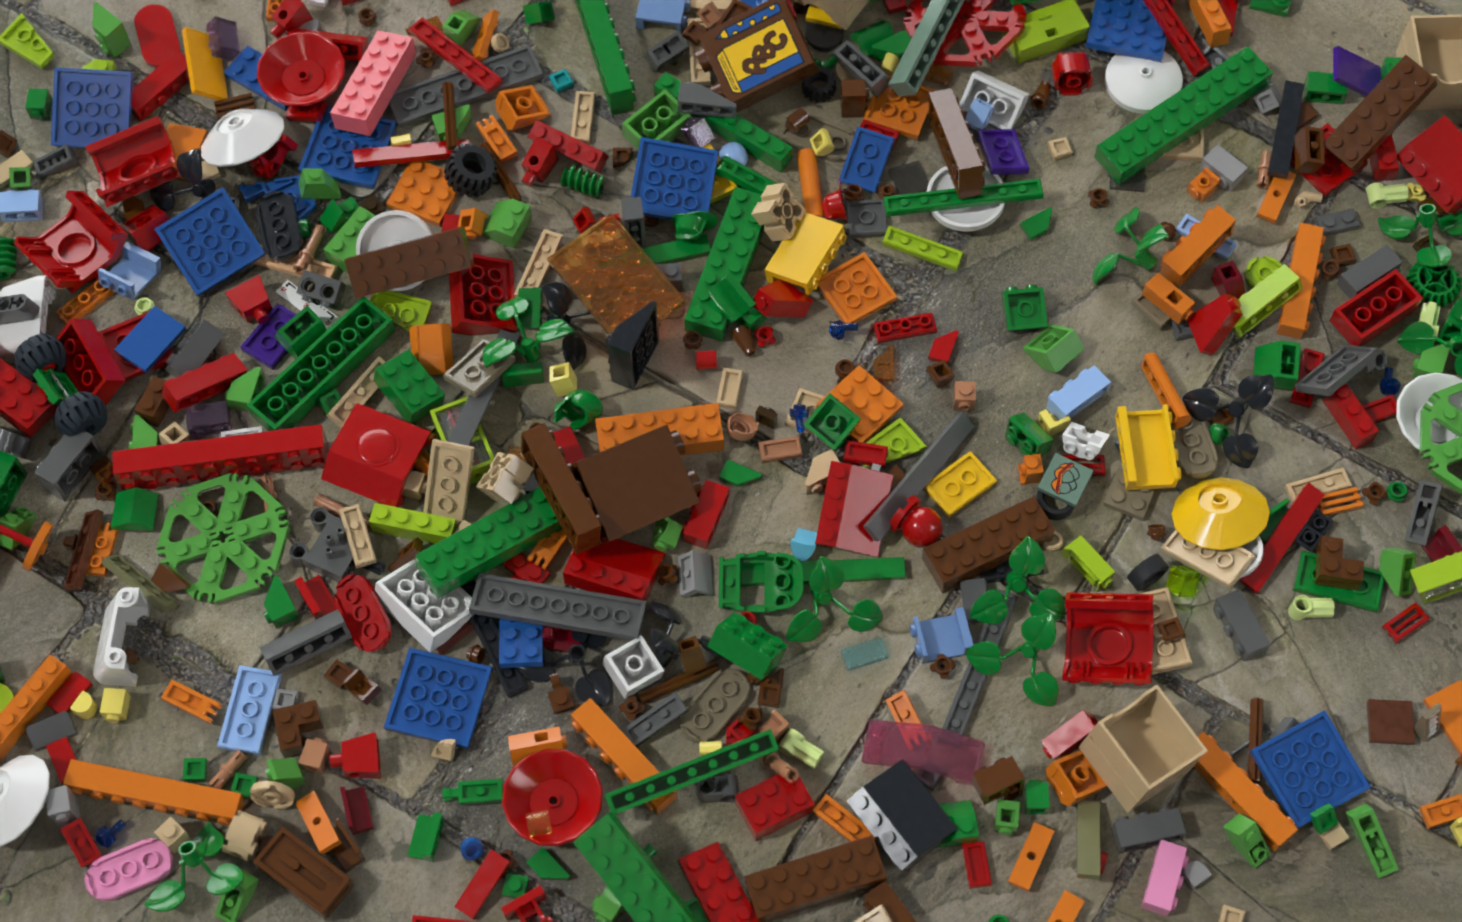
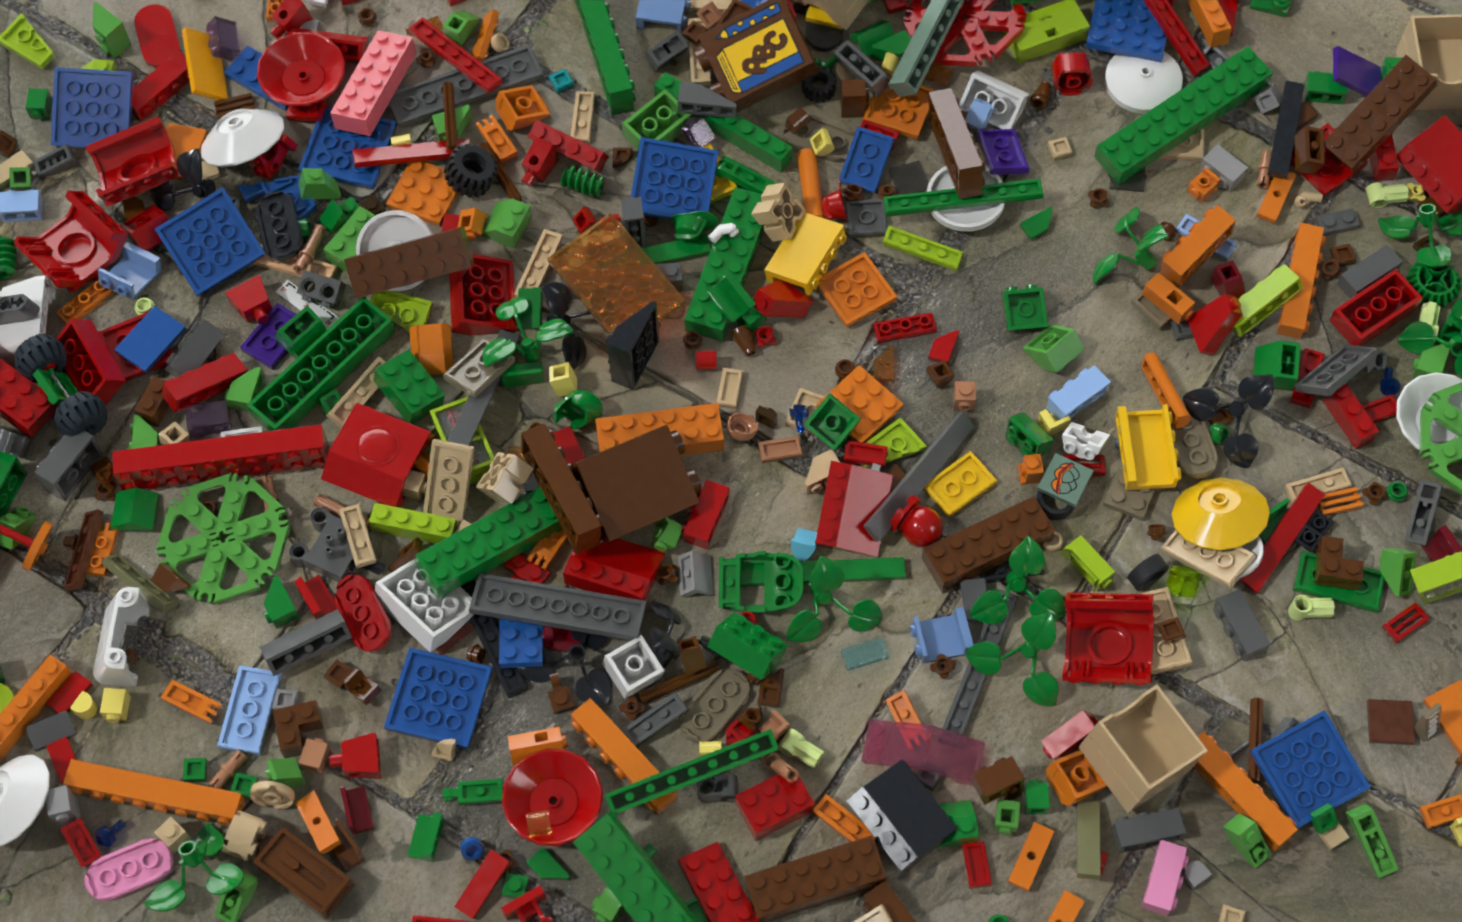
(538, 12): green panel -> none
(722, 229): none -> white arm
(734, 151): light blue hair -> none
(737, 474): green tile -> none
(838, 329): clear blue plate -> none
(1259, 269): lime tile -> none

